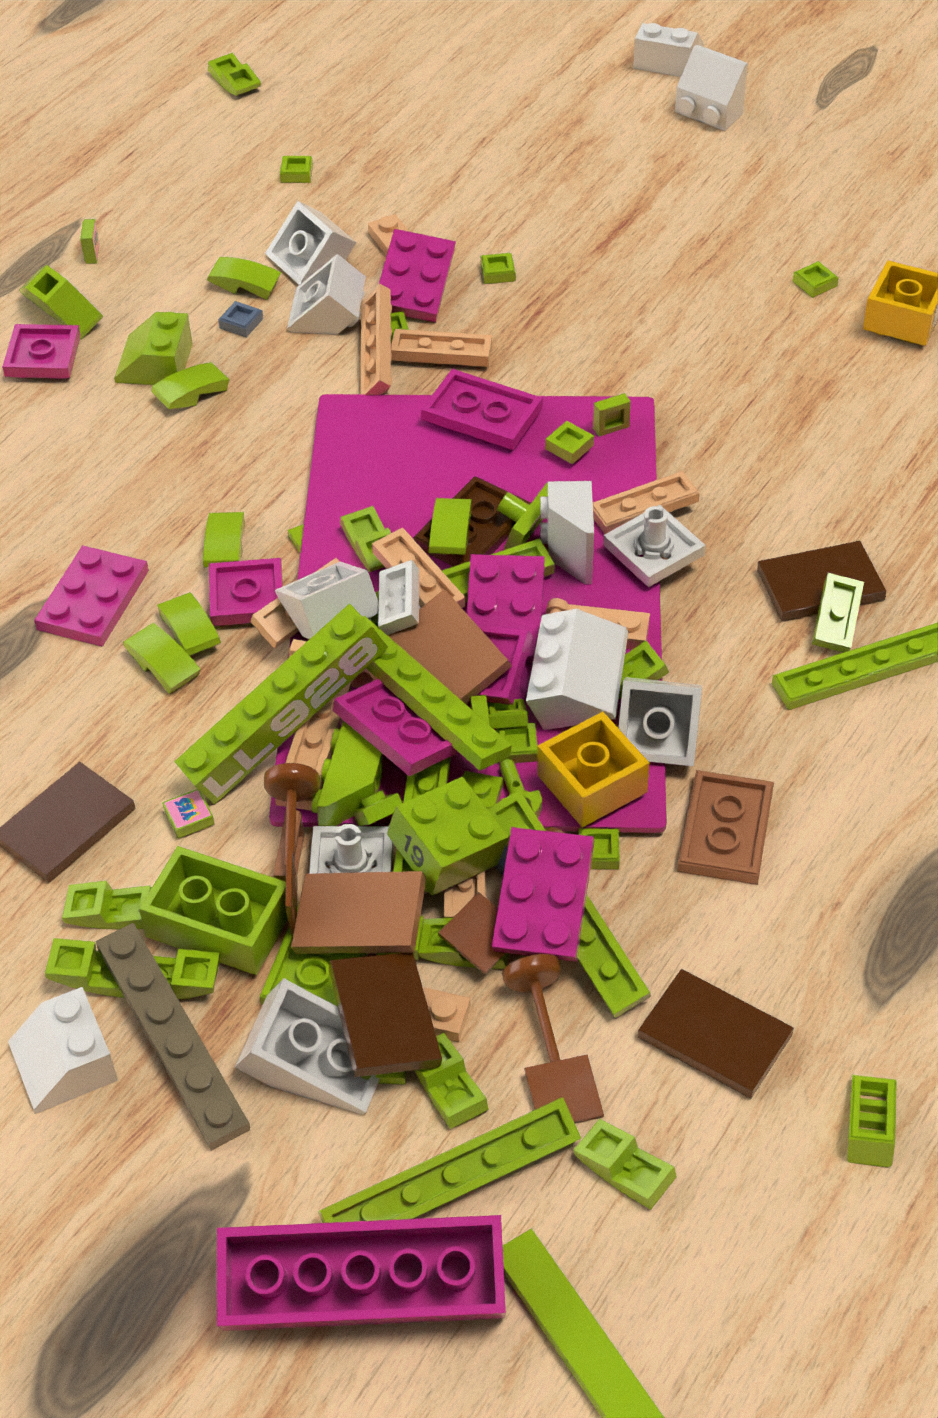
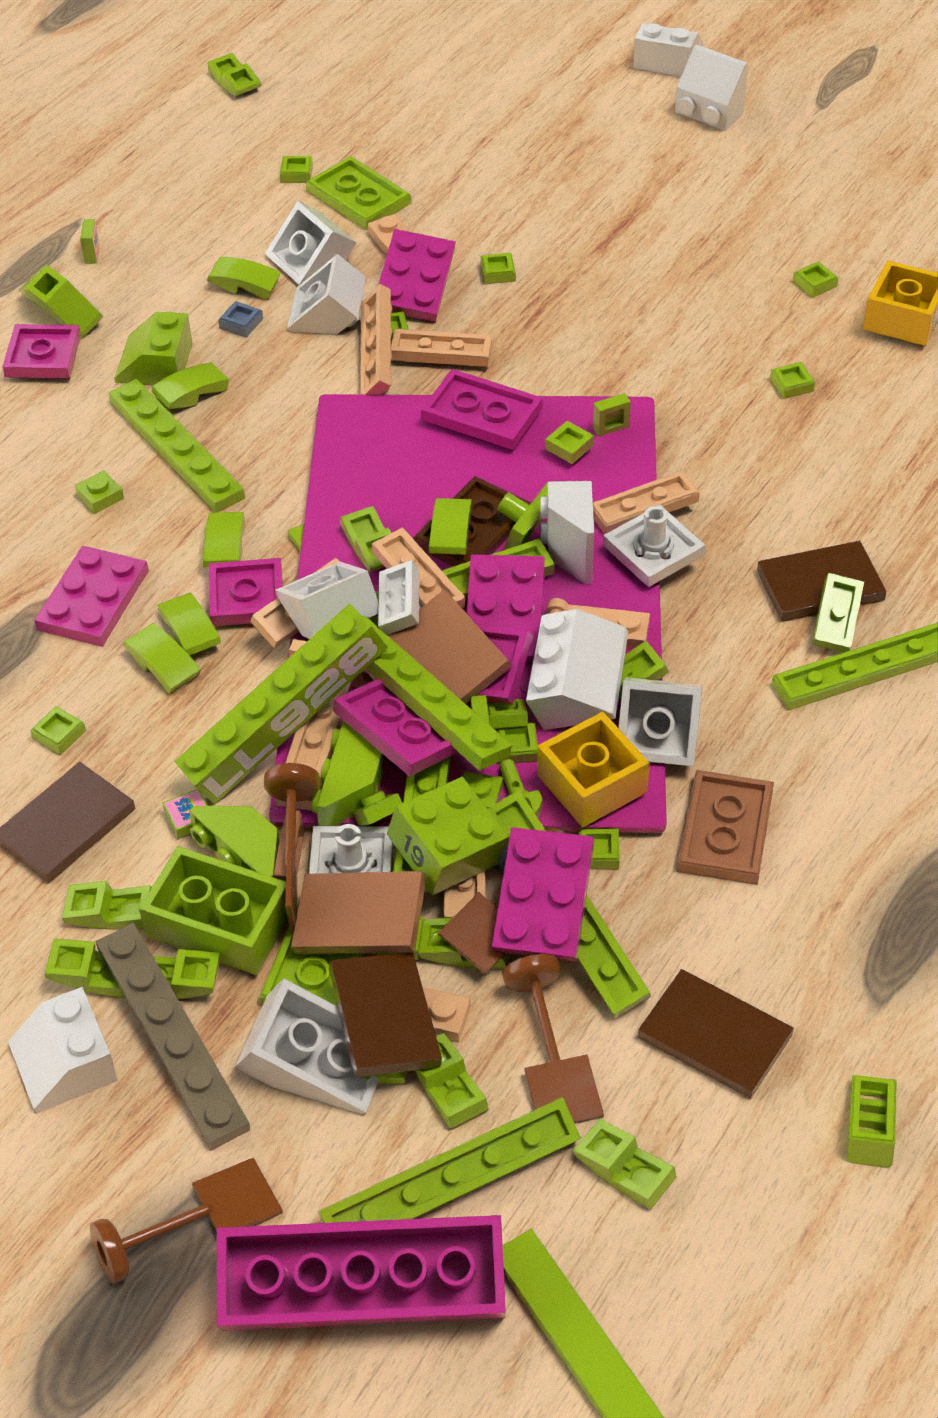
(58, 730): none -> lime tile
(99, 491): none -> lime plate
(177, 446): none -> lime plate
(229, 1198): none -> dark orange piece
(237, 836): none -> lime slope
(358, 192): none -> lime tile
(792, 380): none -> lime tile

